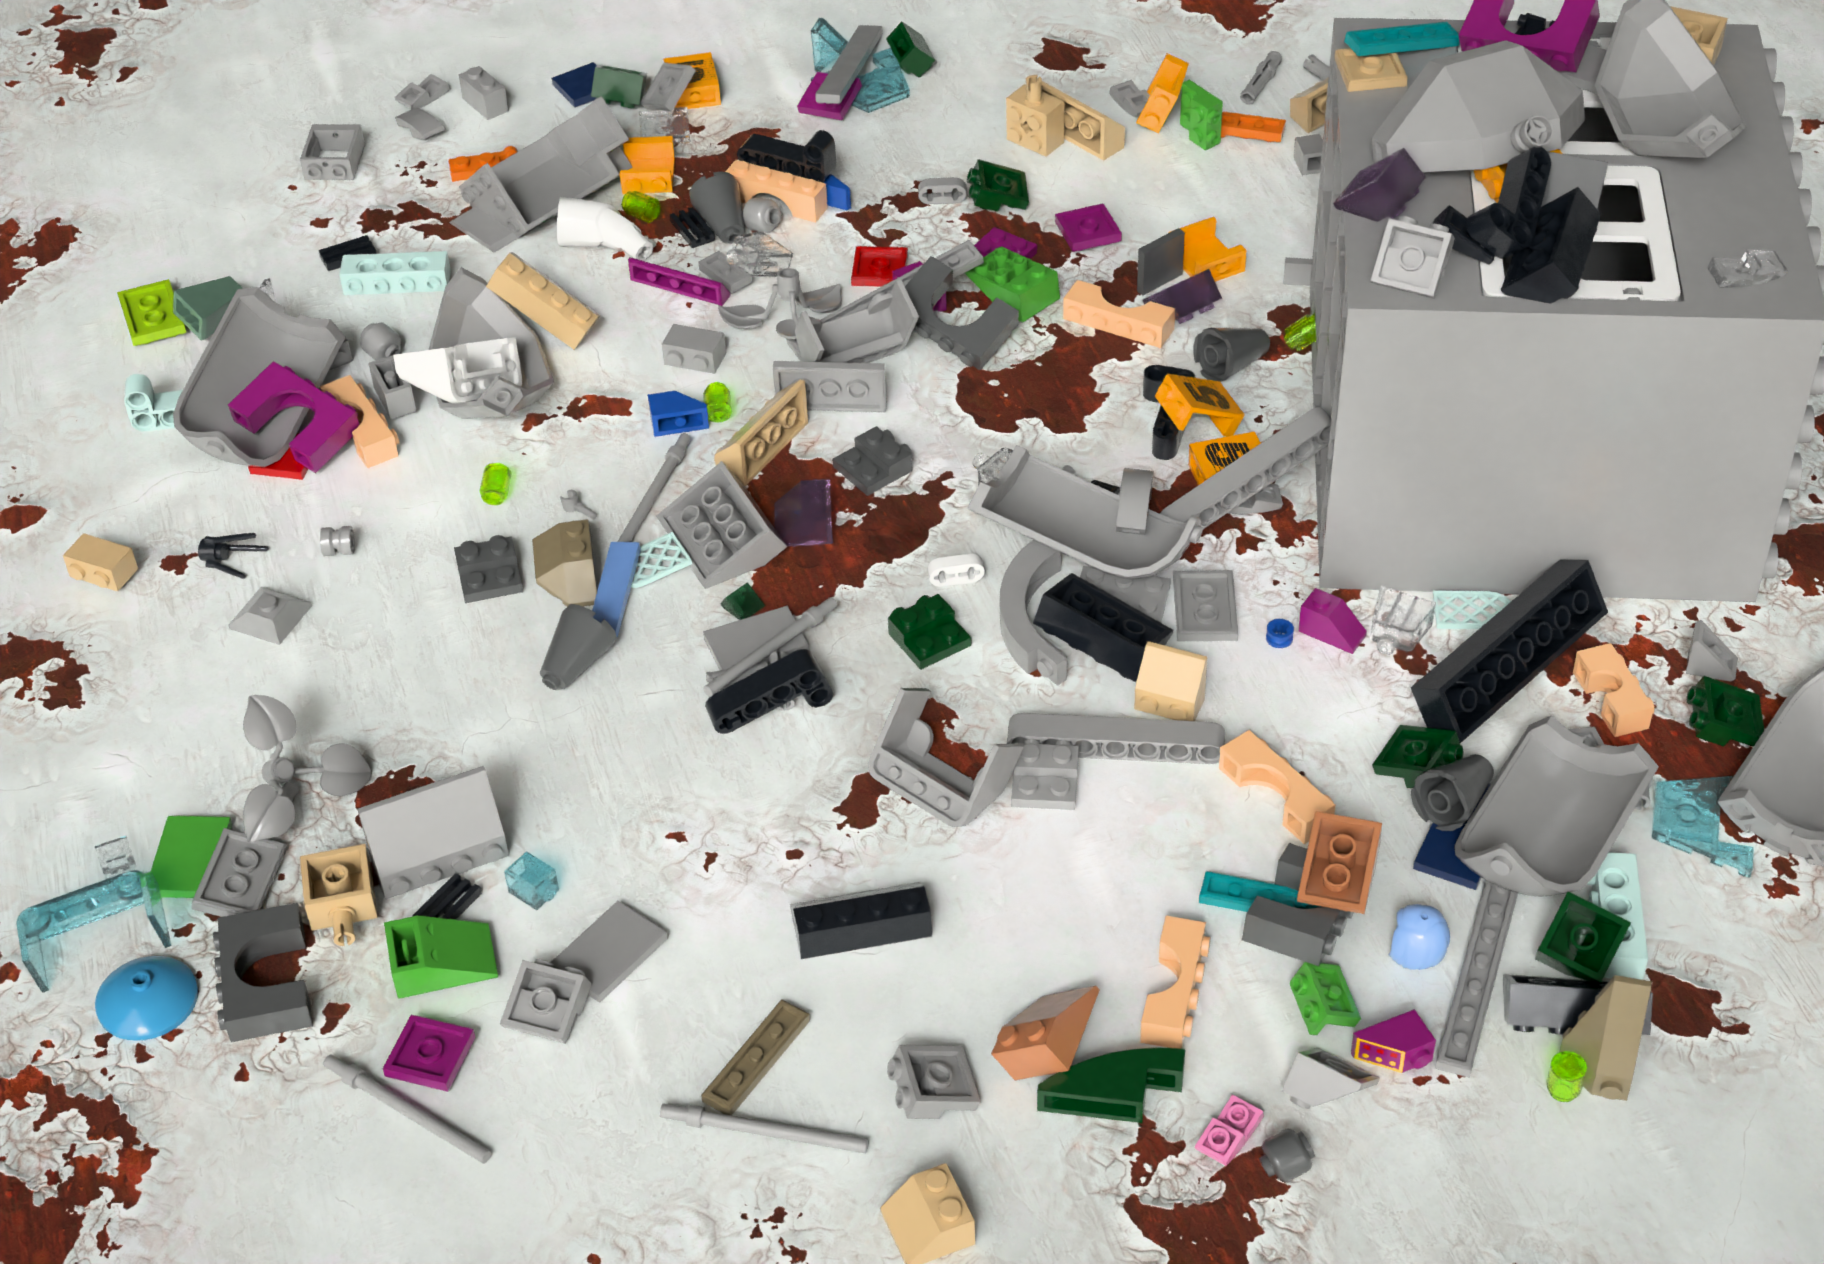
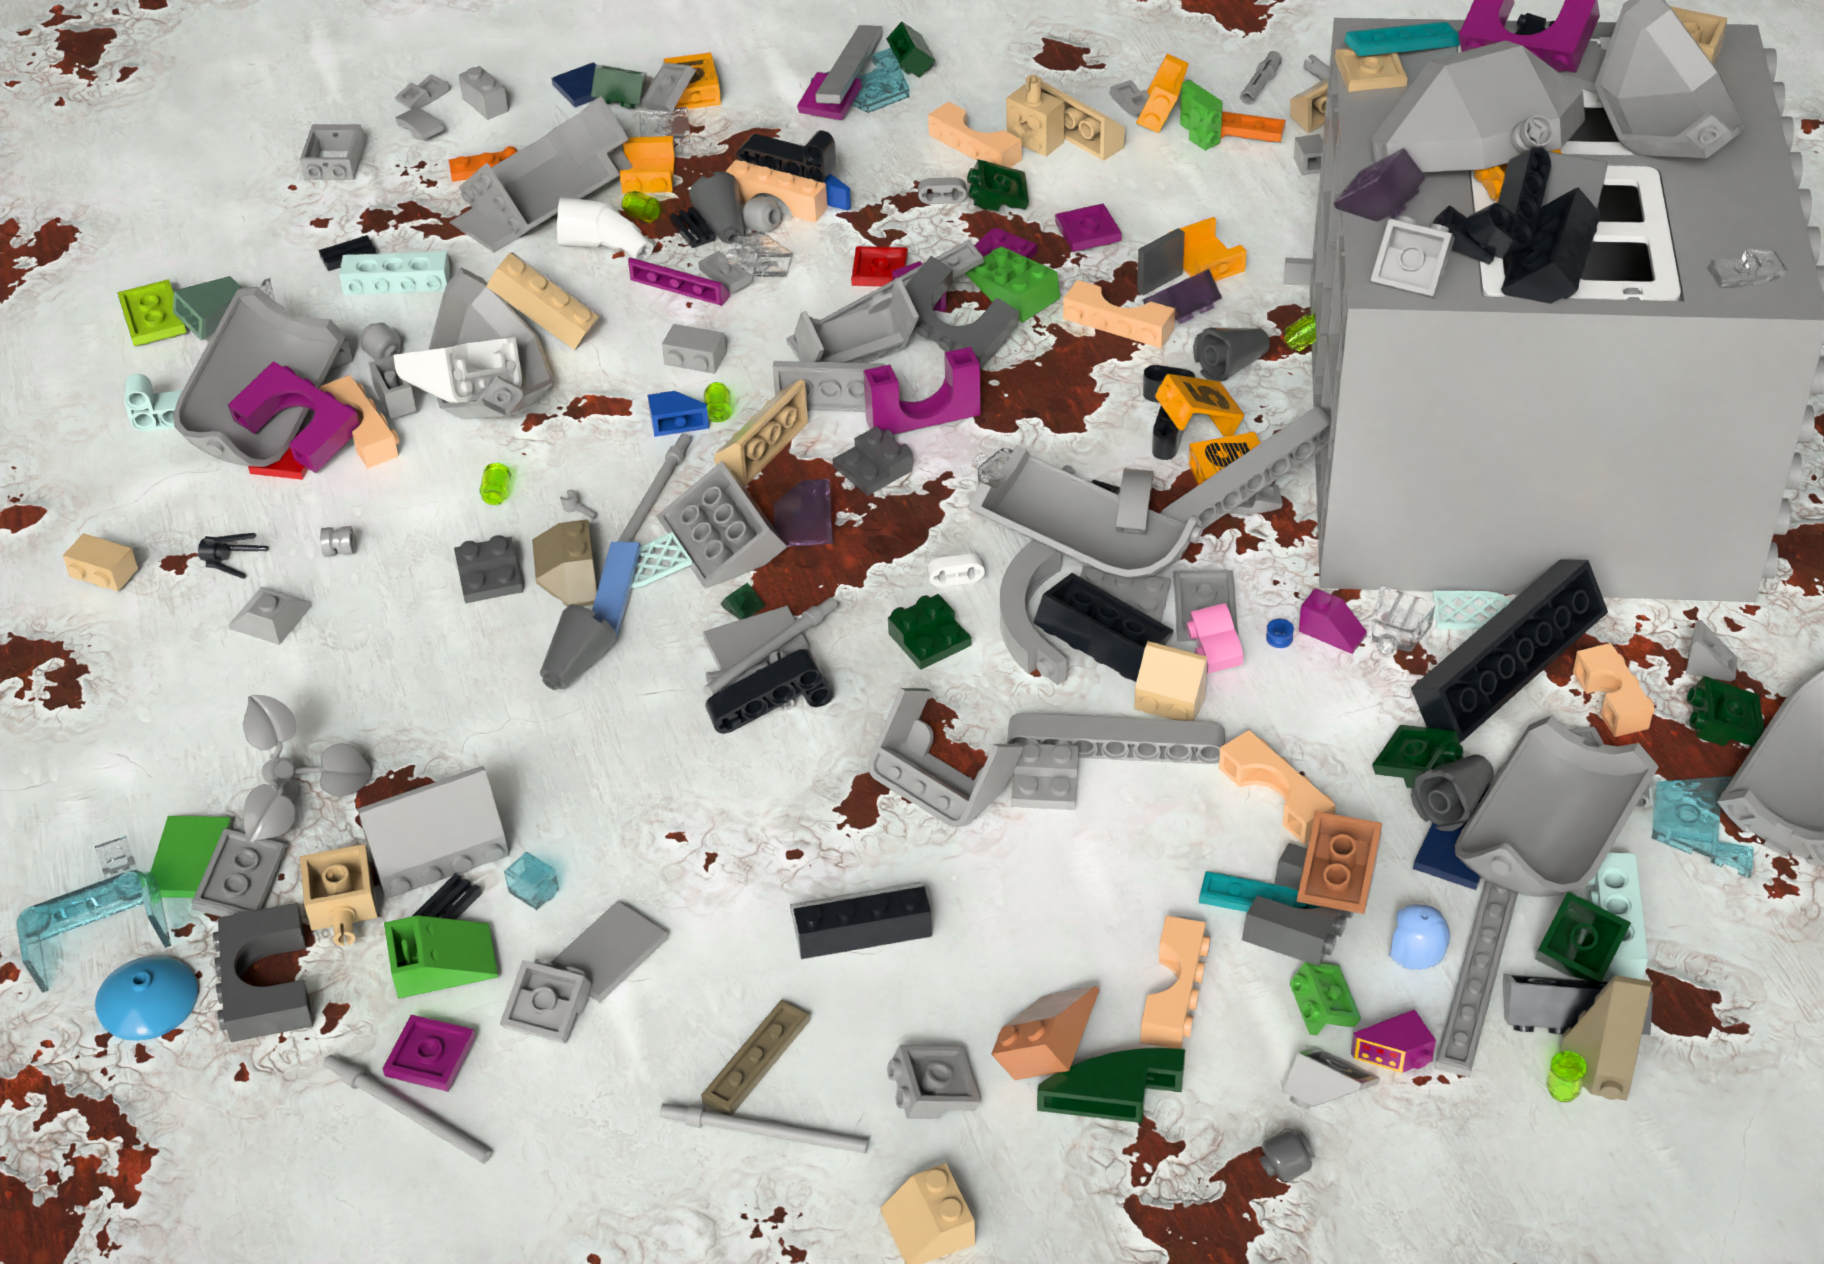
(788, 288): light grey plant -> none
(826, 44): clear light blue slope -> none
(950, 127): none -> light nougat arch
(954, 400): none -> magenta arch
(1215, 637): none -> bright pink brick
(1230, 1131): bright pink slope -> none

